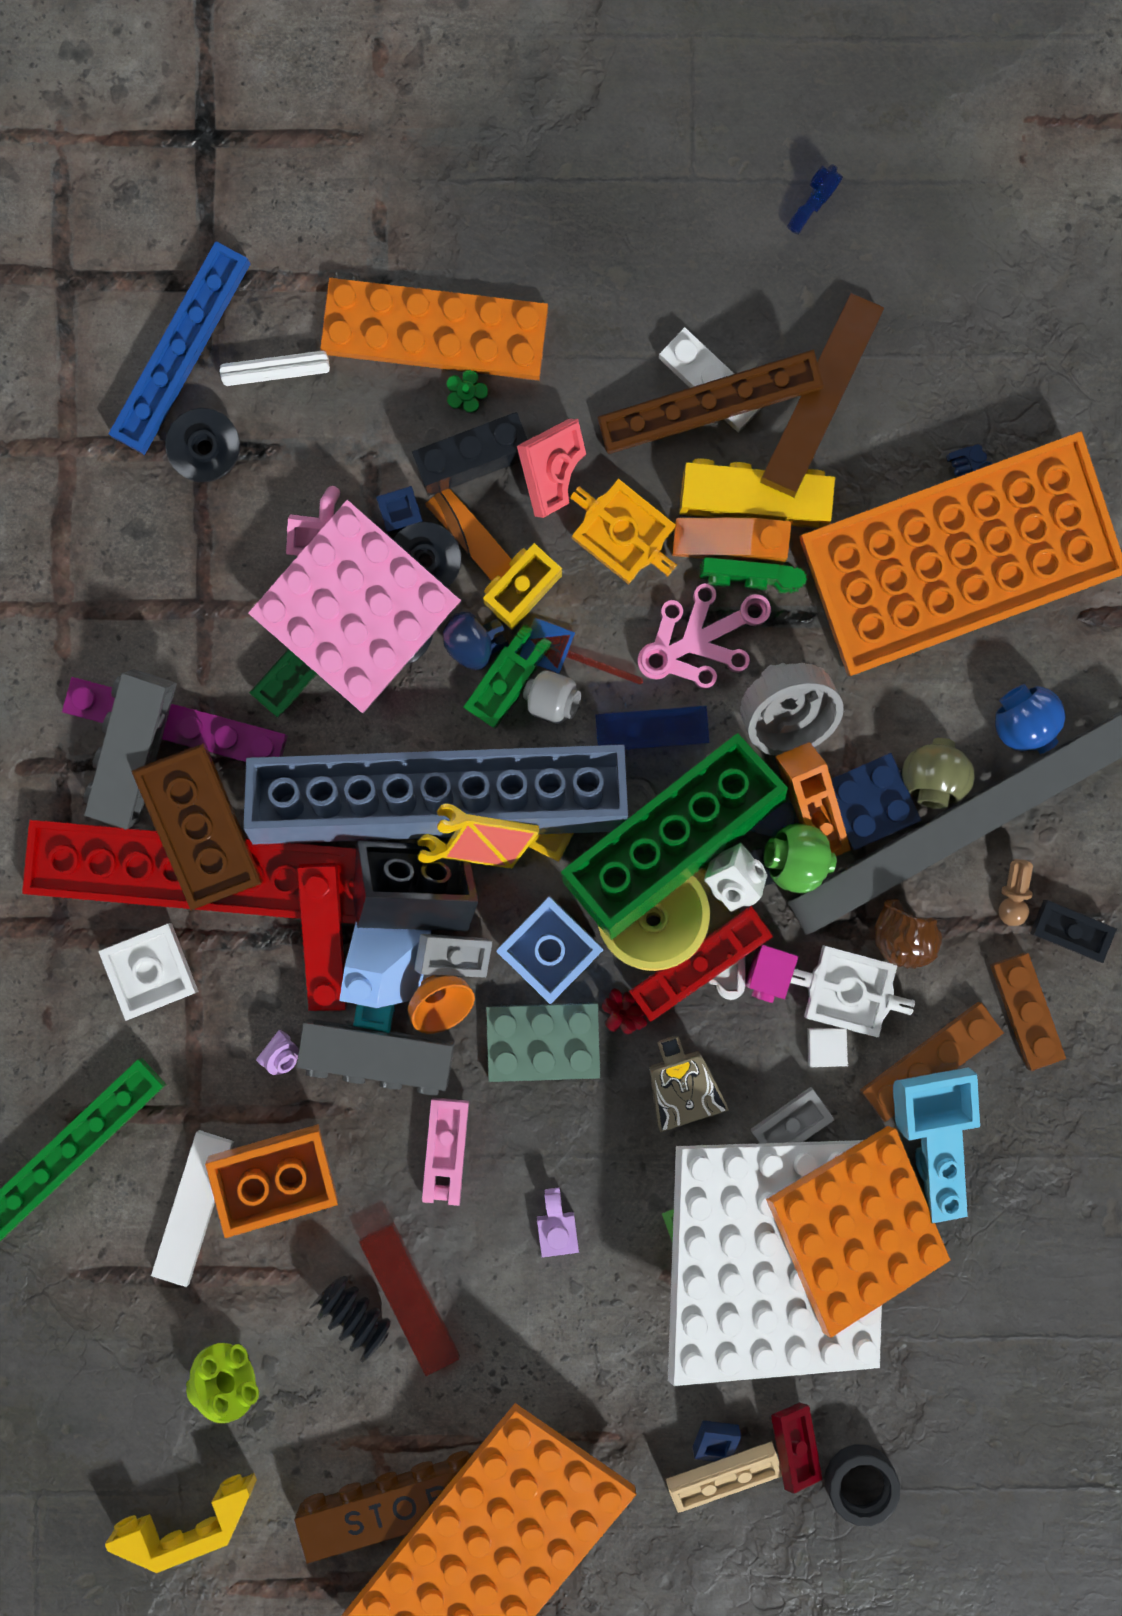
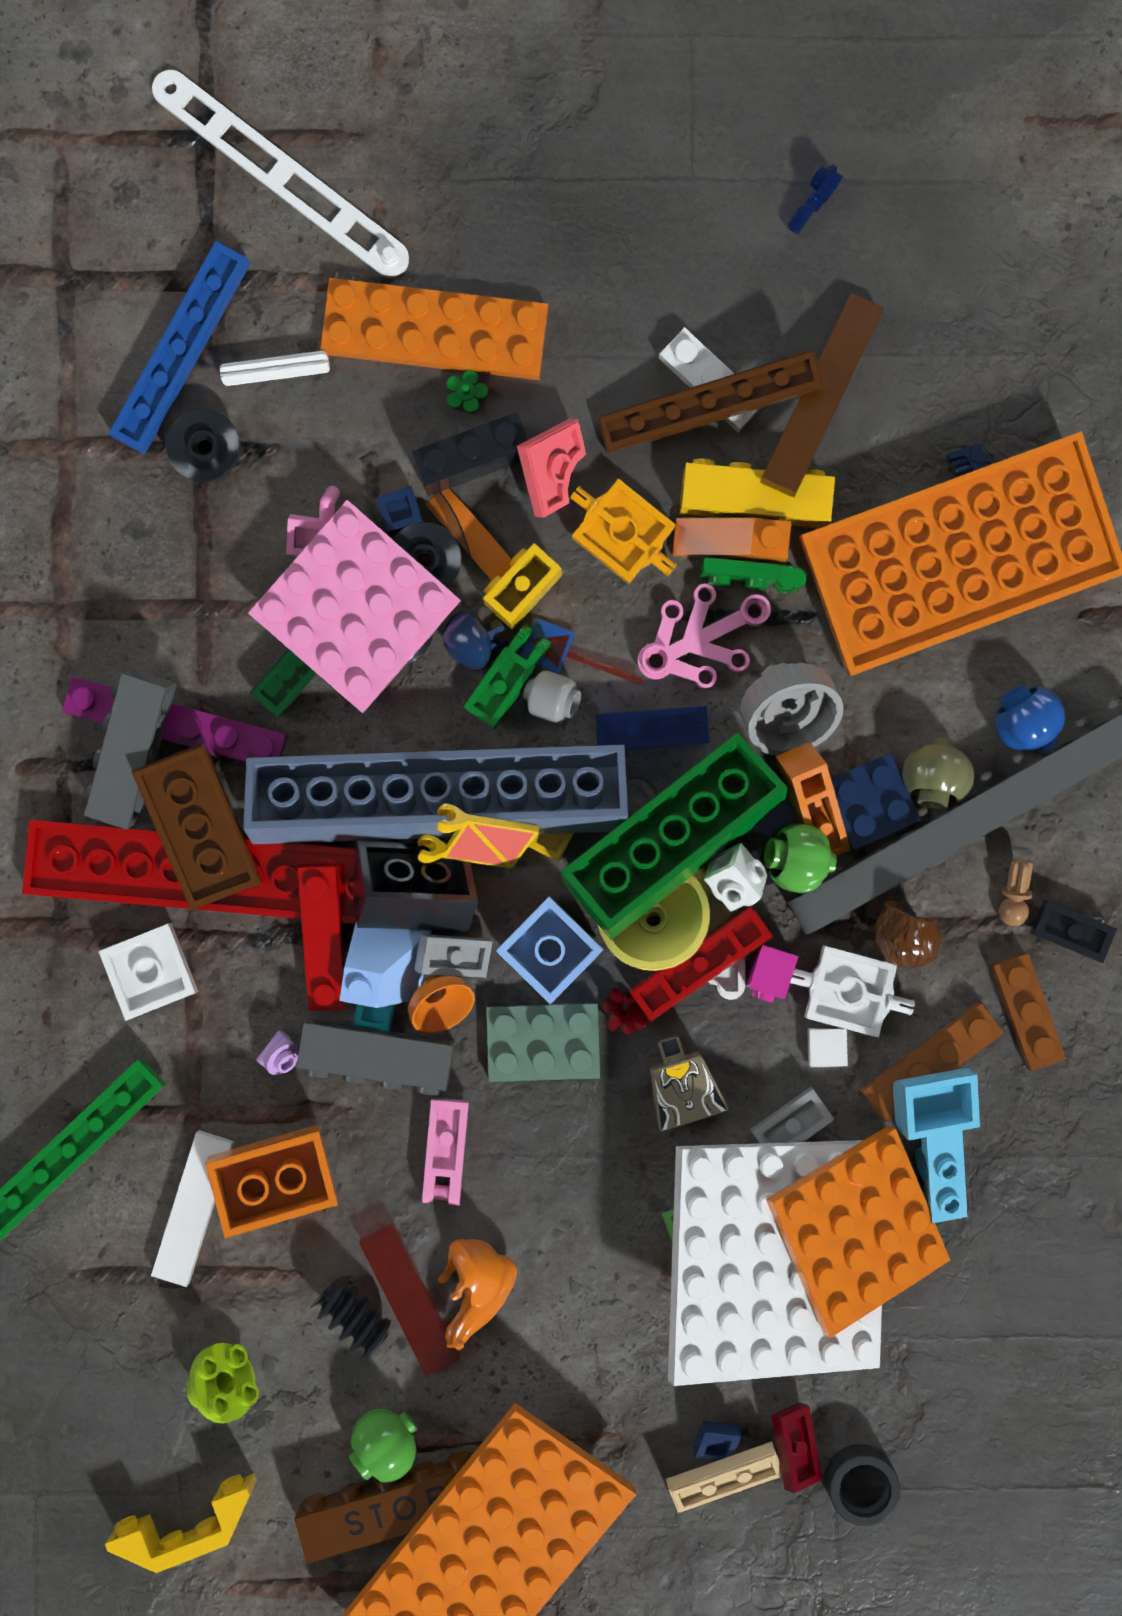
(383, 1444): none -> bright green plant
(386, 256): none -> white piece
(485, 1282): none -> orange piece
(556, 1228): lavender plate -> none

